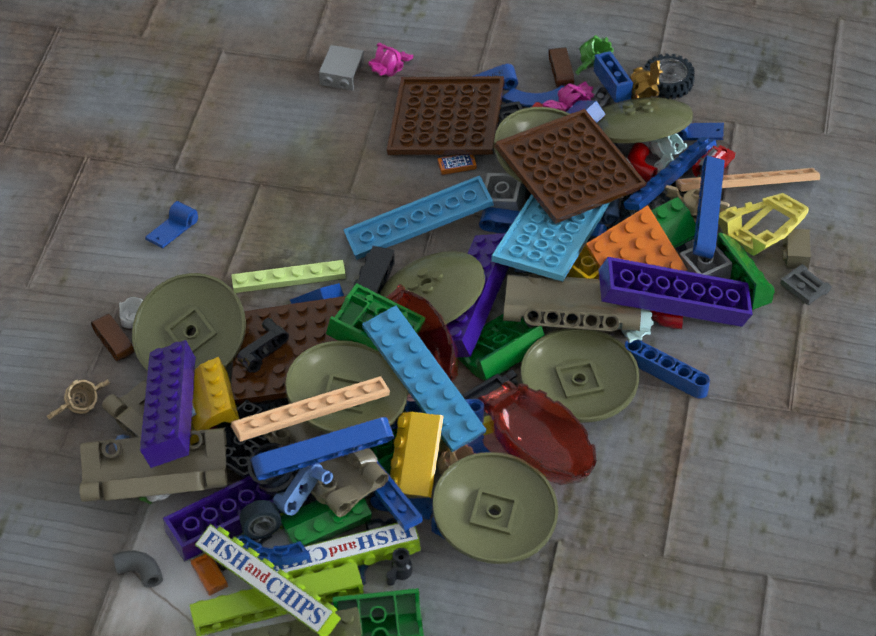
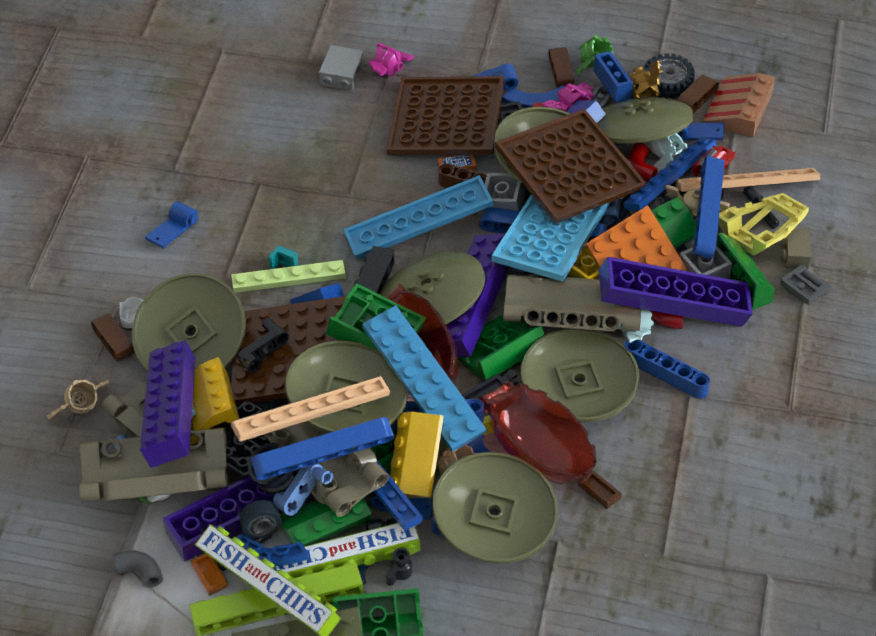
(283, 257): none -> teal bracket
(451, 175): none -> reddish brown beam
(600, 489): none -> reddish brown tile
(699, 92): none -> reddish brown beam
(741, 102): none -> nougat slope
(755, 198): none -> black axle

